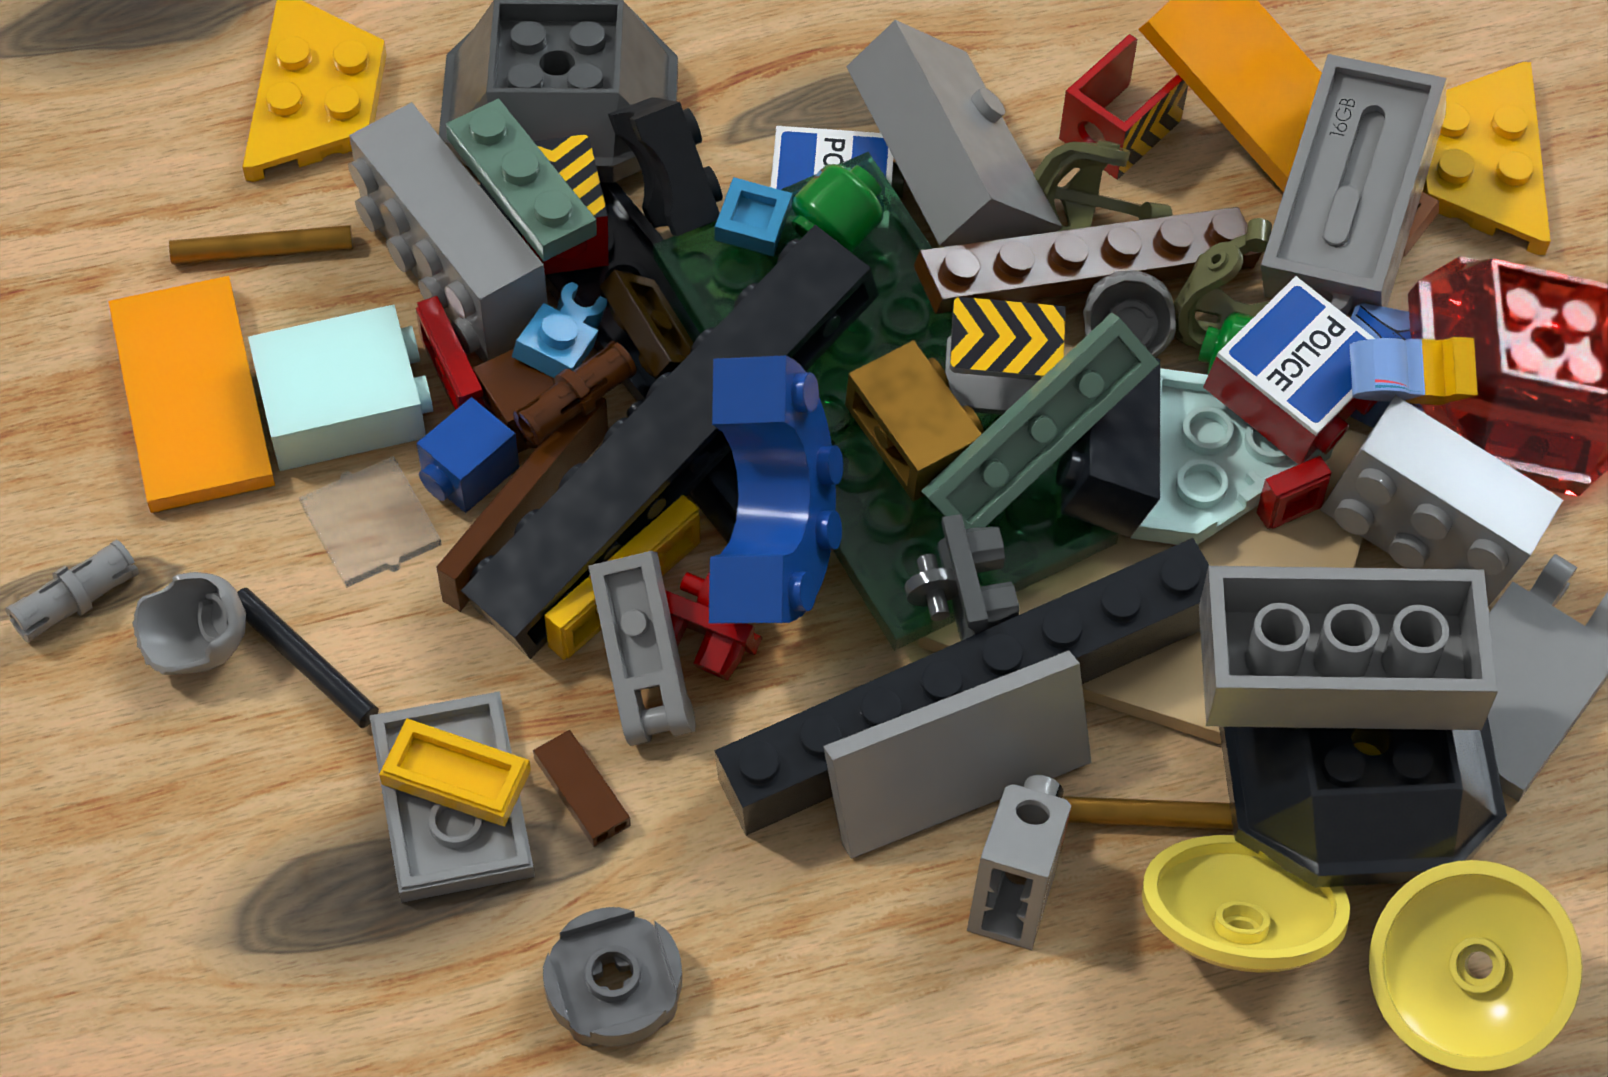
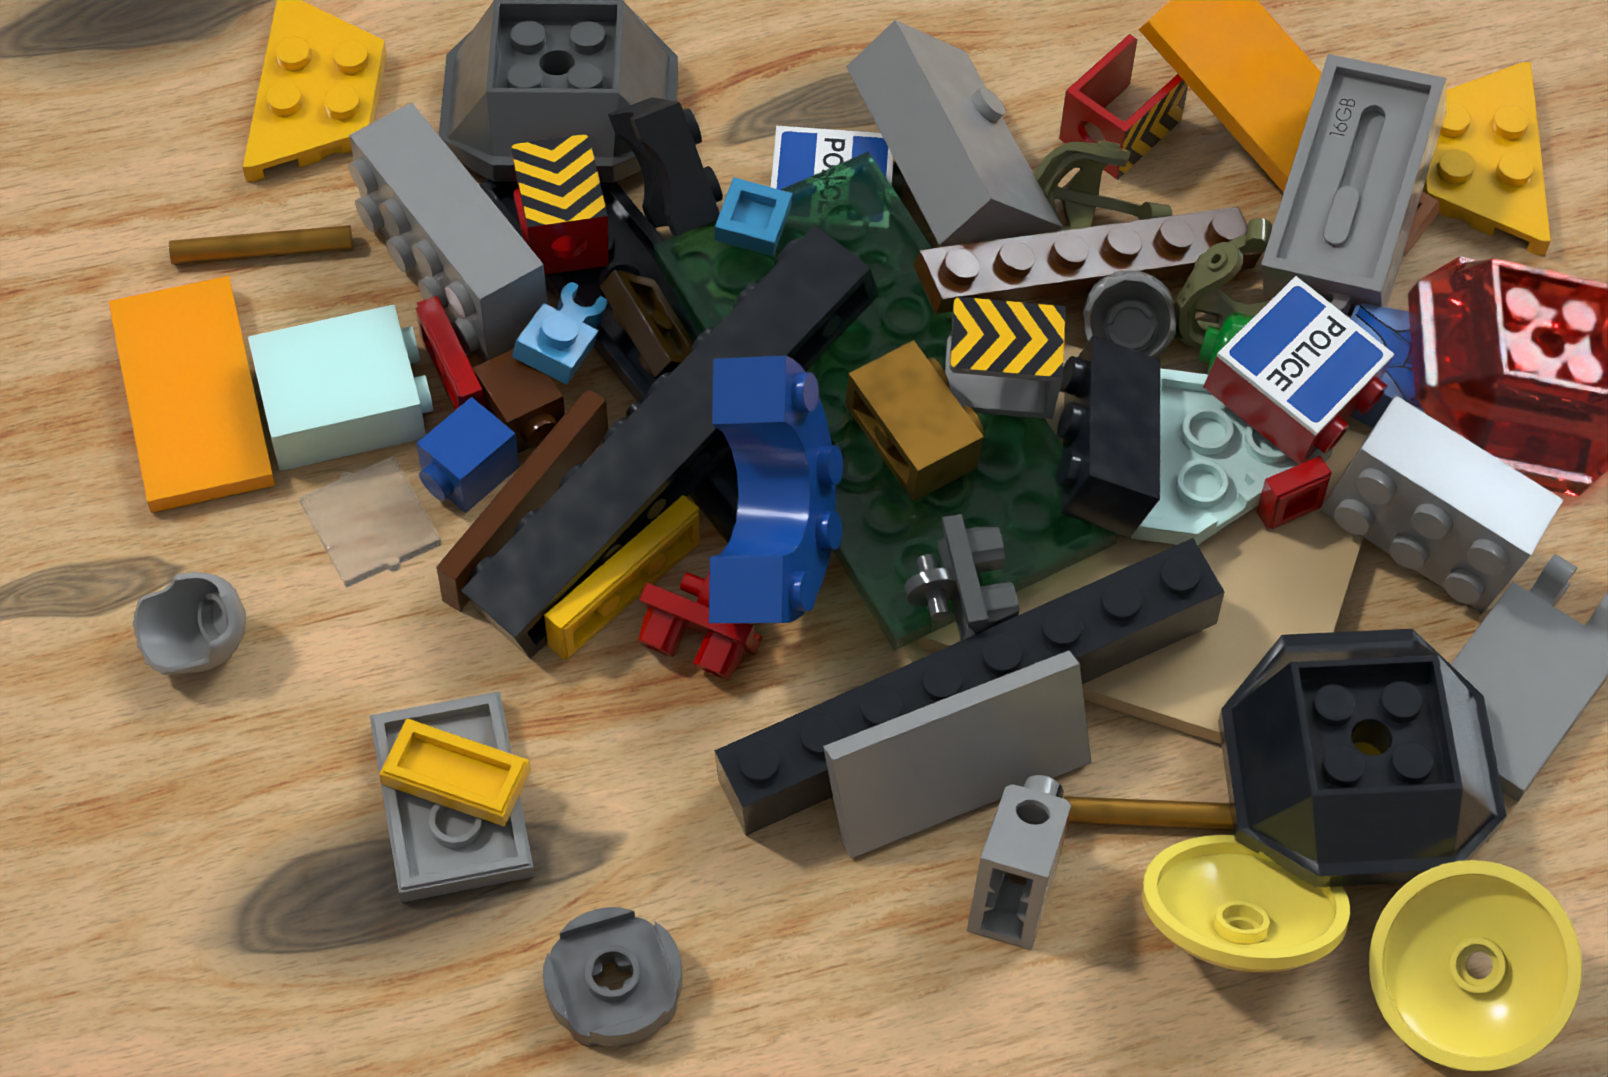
(72, 591): light grey pin -> none
(307, 659): black bar -> none
(521, 179): sand green plate -> none
(575, 392): reddish brown pin -> none
(581, 788): reddish brown piece -> none
(641, 646): light grey plate -> none
(839, 204): green head -> none
(1042, 424): sand green plate -> none
(1346, 648): light grey brick -> none
(1414, 370): leg -> none

